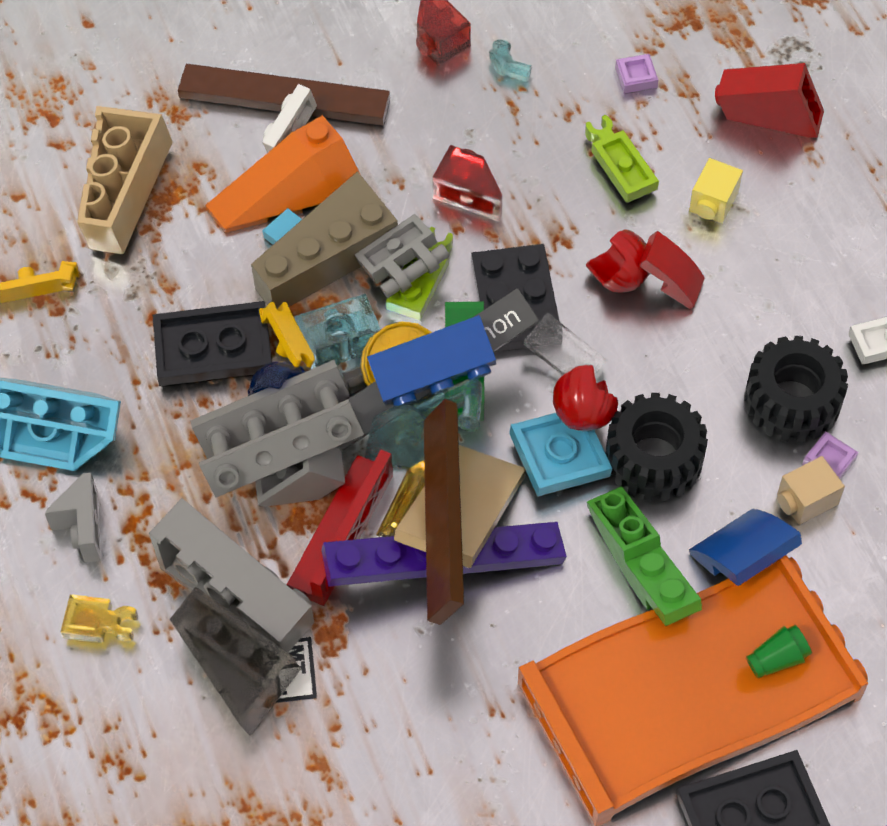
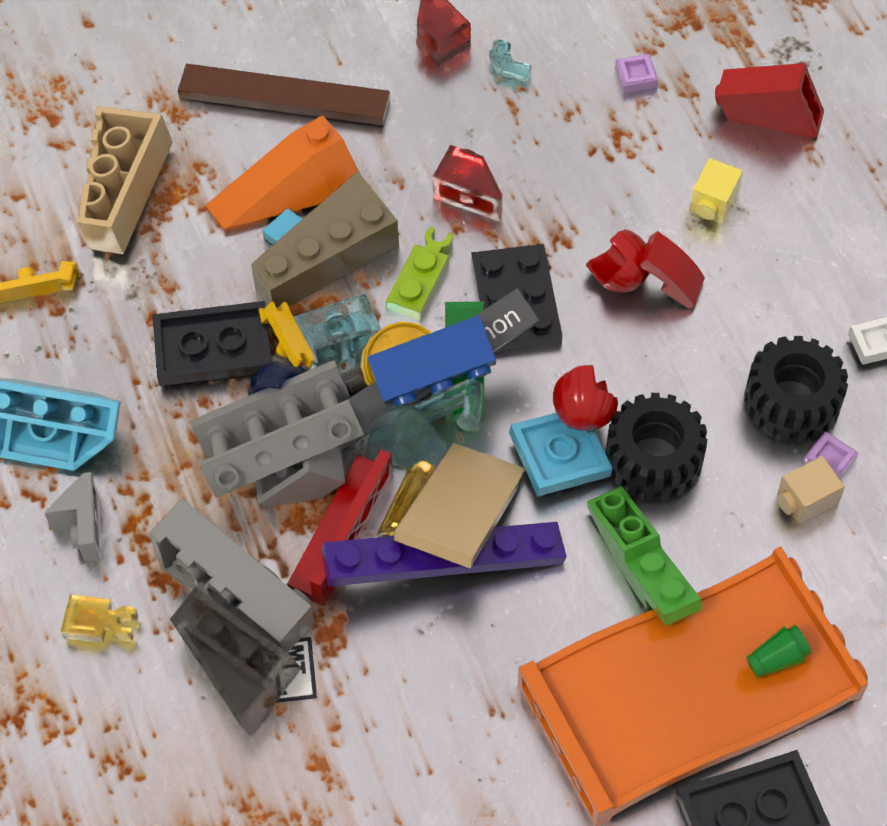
(294, 114): white plate -> none
(397, 248): light grey plate -> none
(443, 513): reddish brown tile -> none
(561, 347): clear tile -> none
(621, 161): lime plate -> none
(746, 545): blue slope -> none

